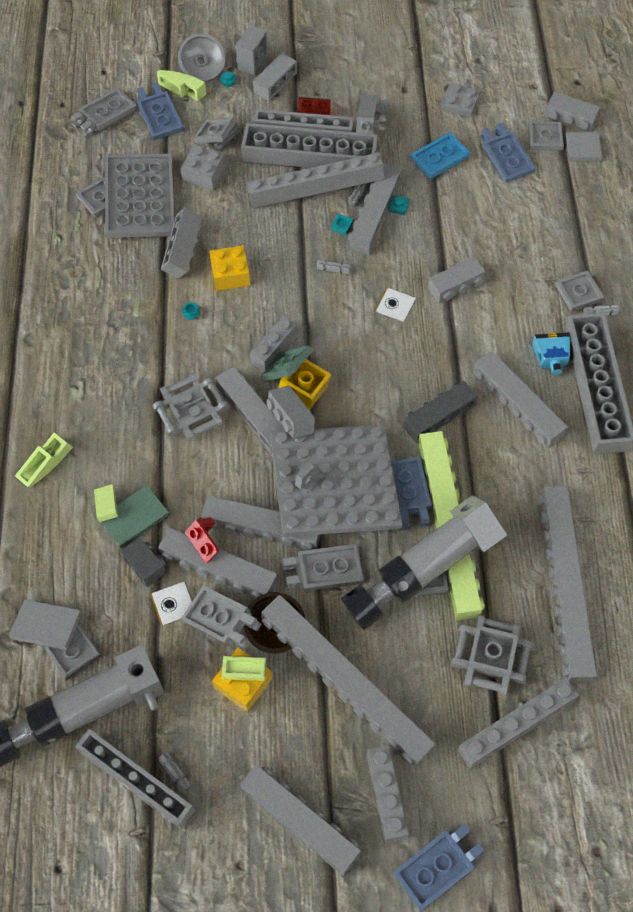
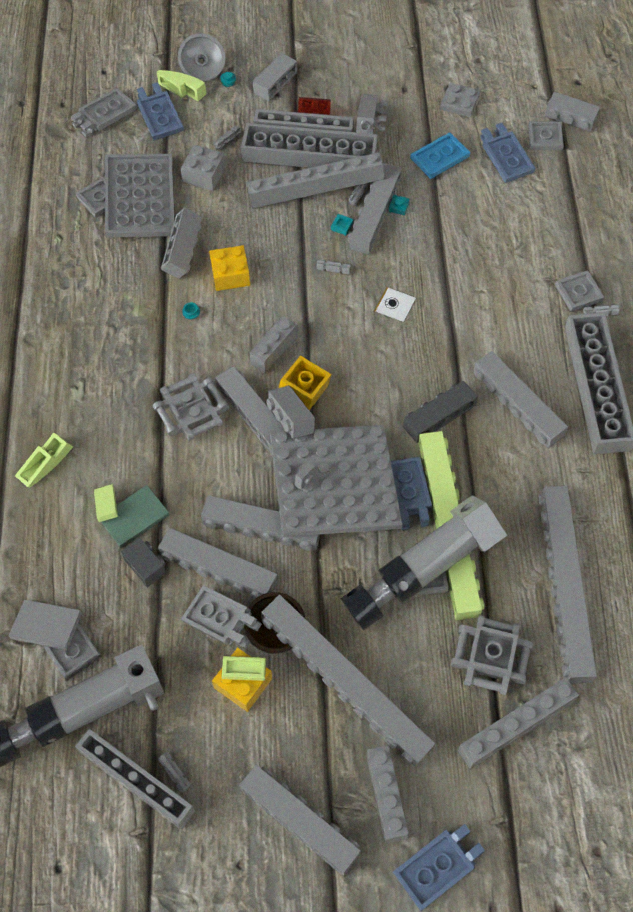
(171, 603): white sticker -> none
(201, 539): red bracket -> none
(214, 130): light grey plate -> none
(251, 50): light grey brick -> none
(286, 363): sand green tile -> none
(324, 568): light grey tile -> none
(456, 280): light grey brick -> none
(552, 351): medium azure torso -> none
(583, 146): light grey tile -> none

